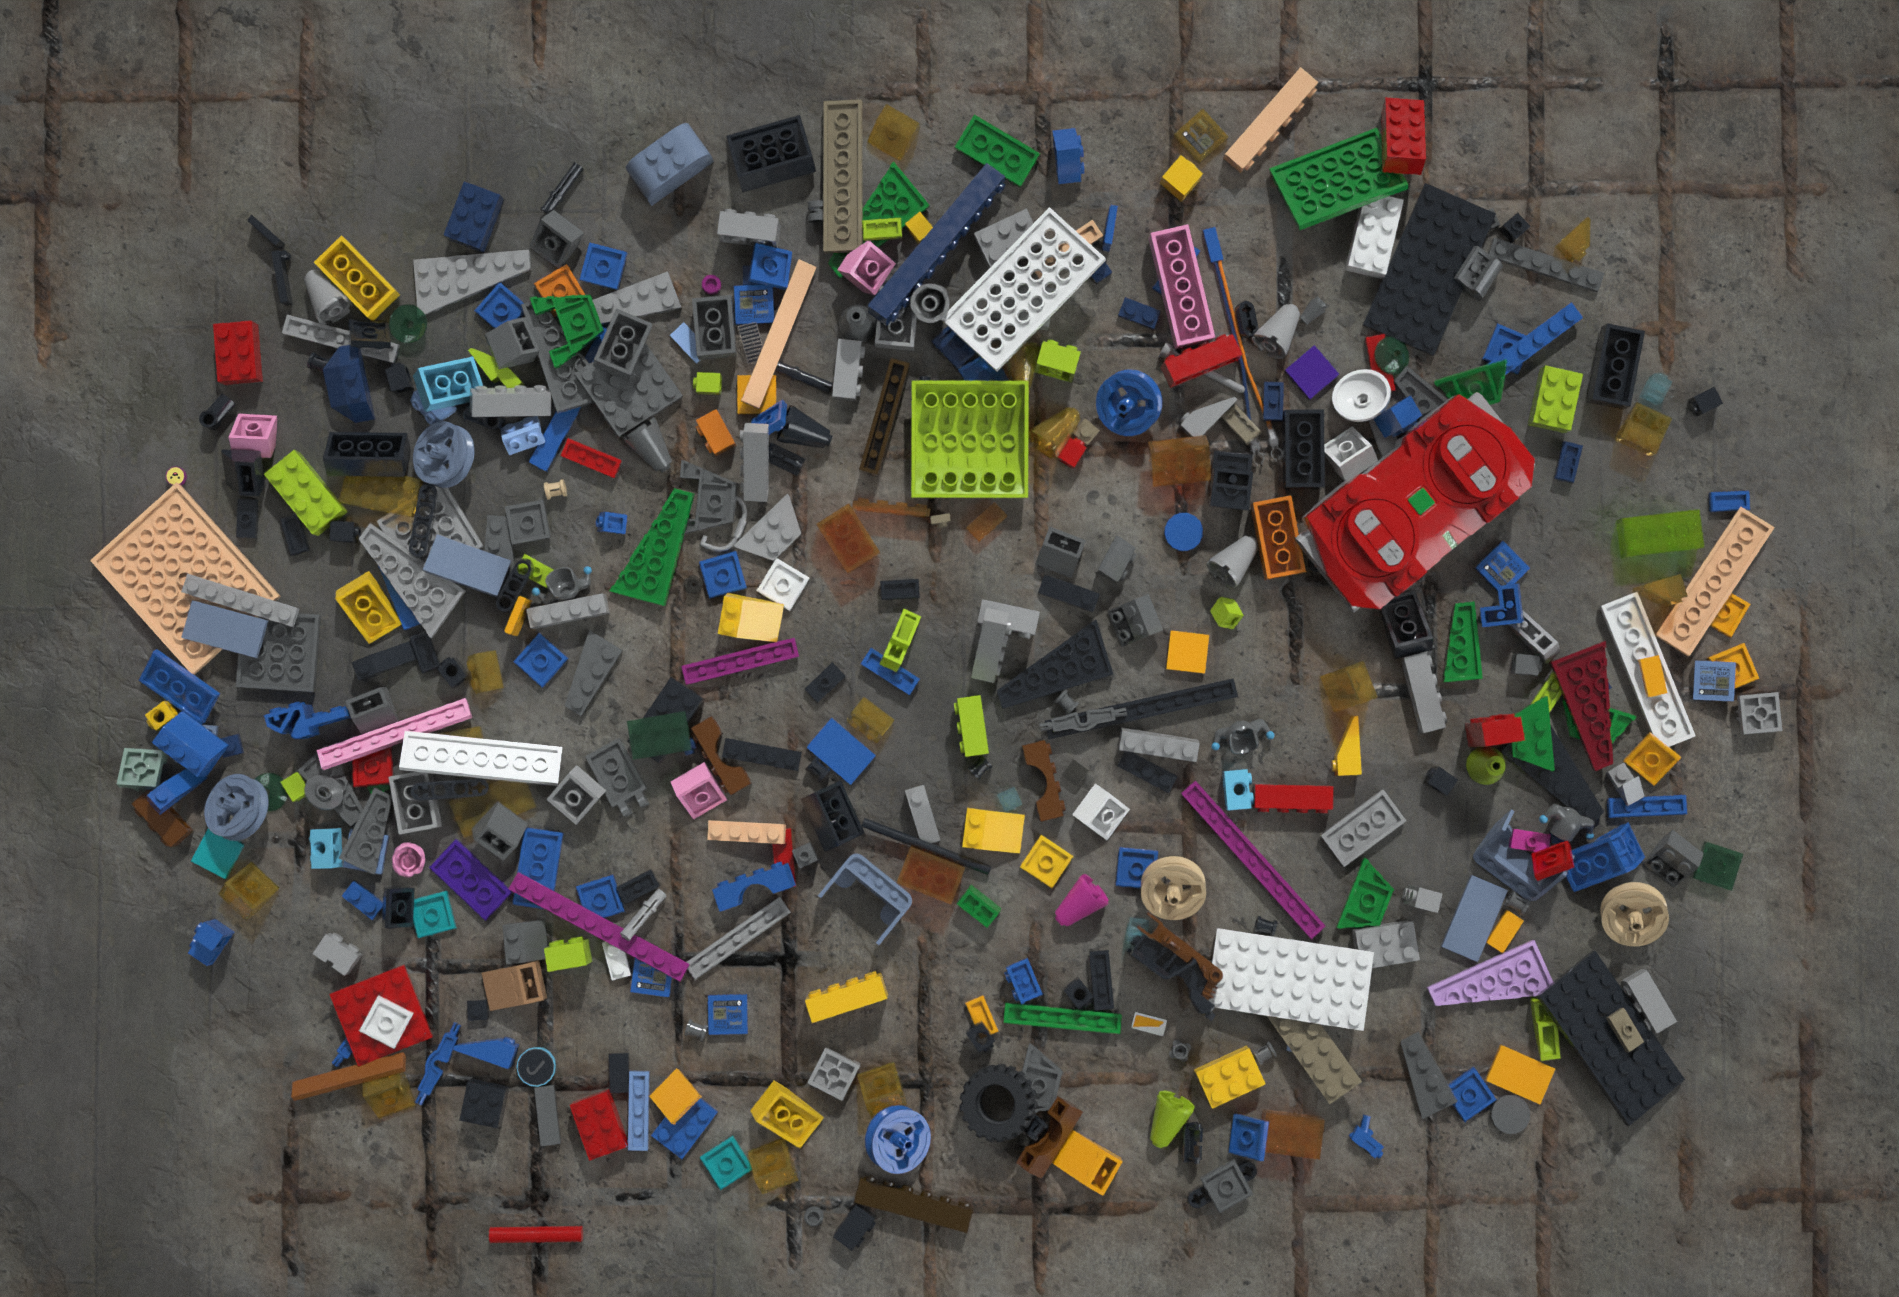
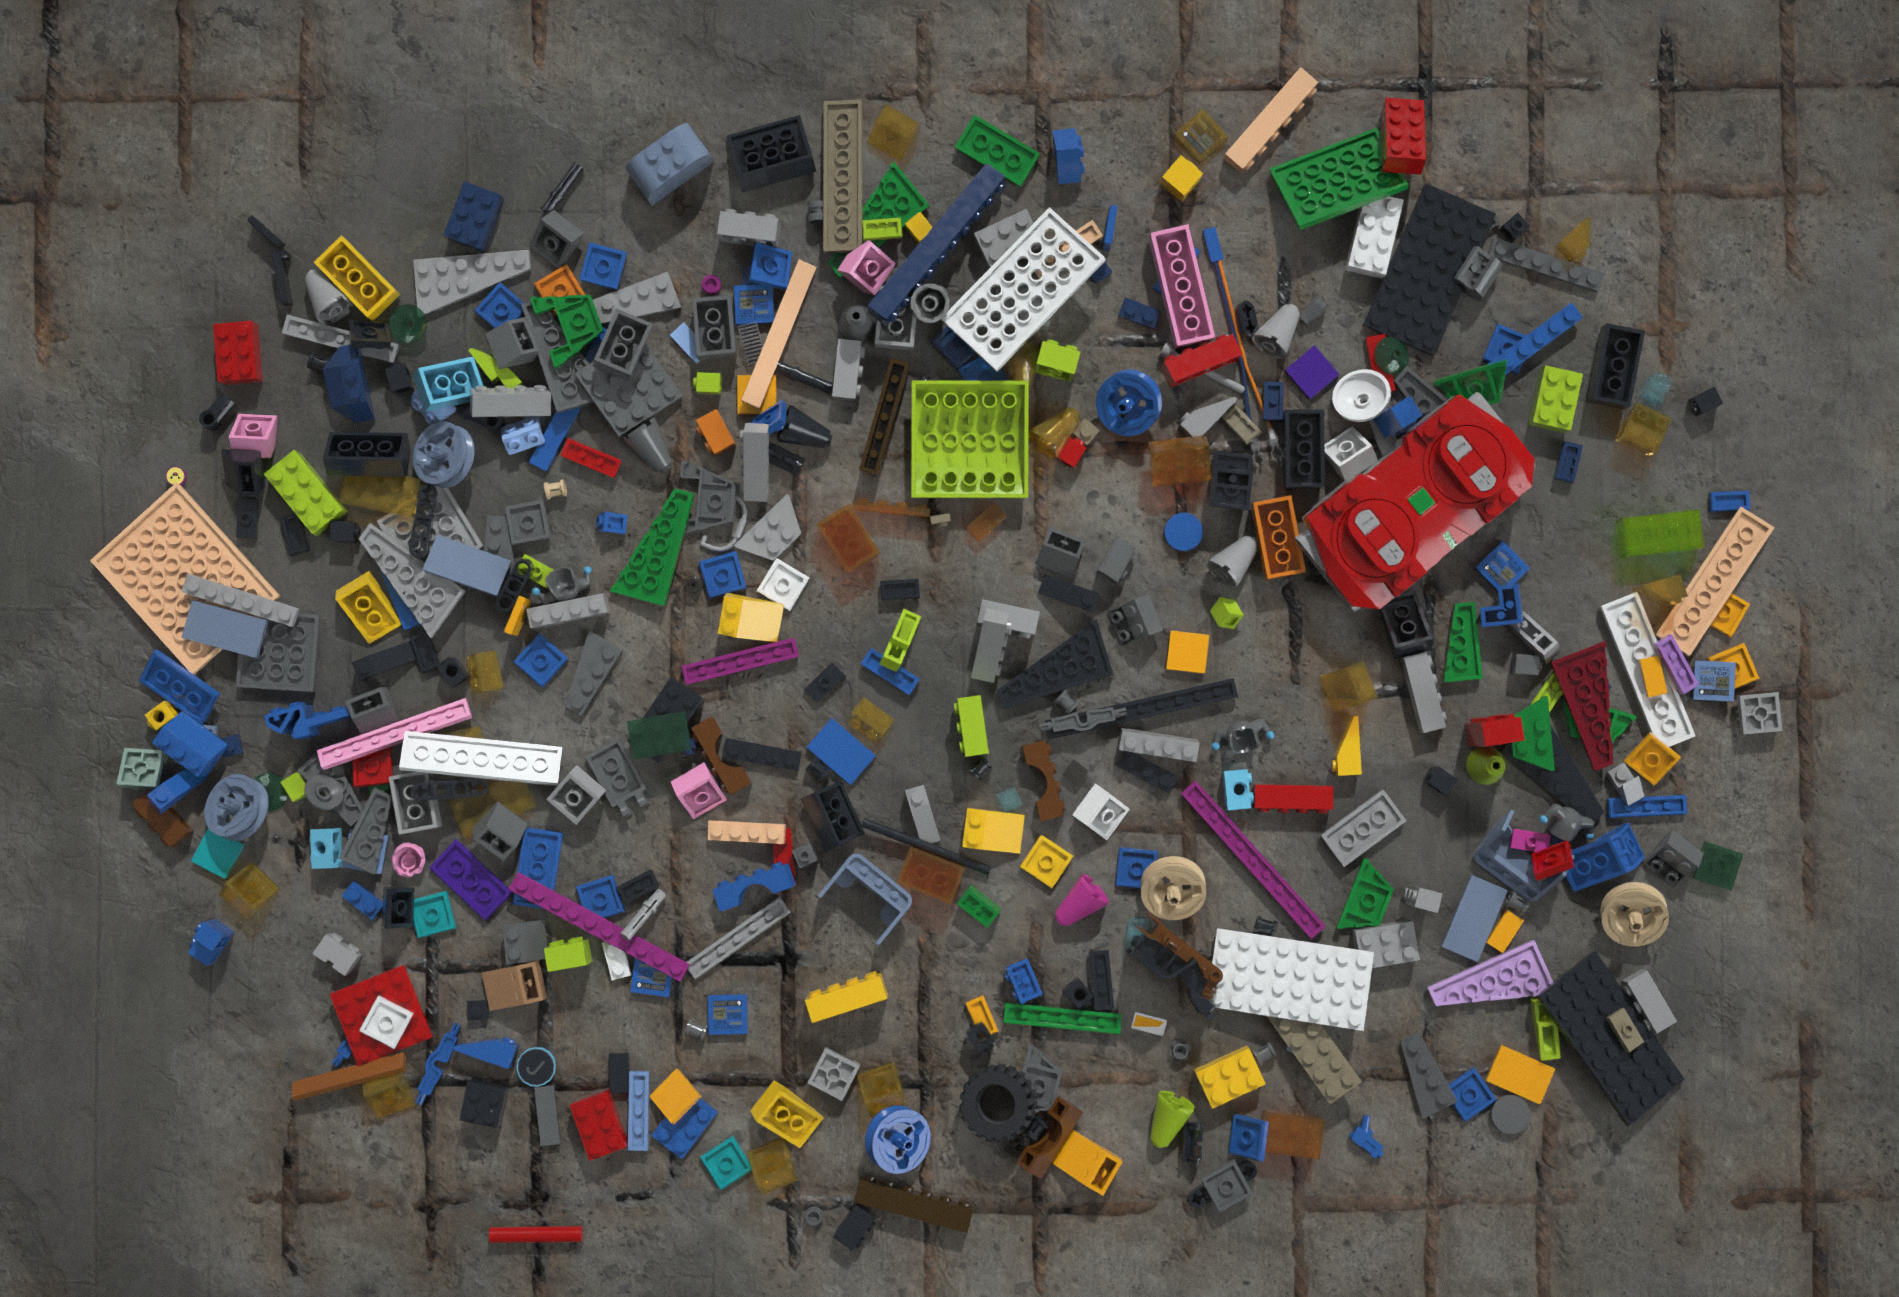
(1676, 664): none -> medium lavender plate

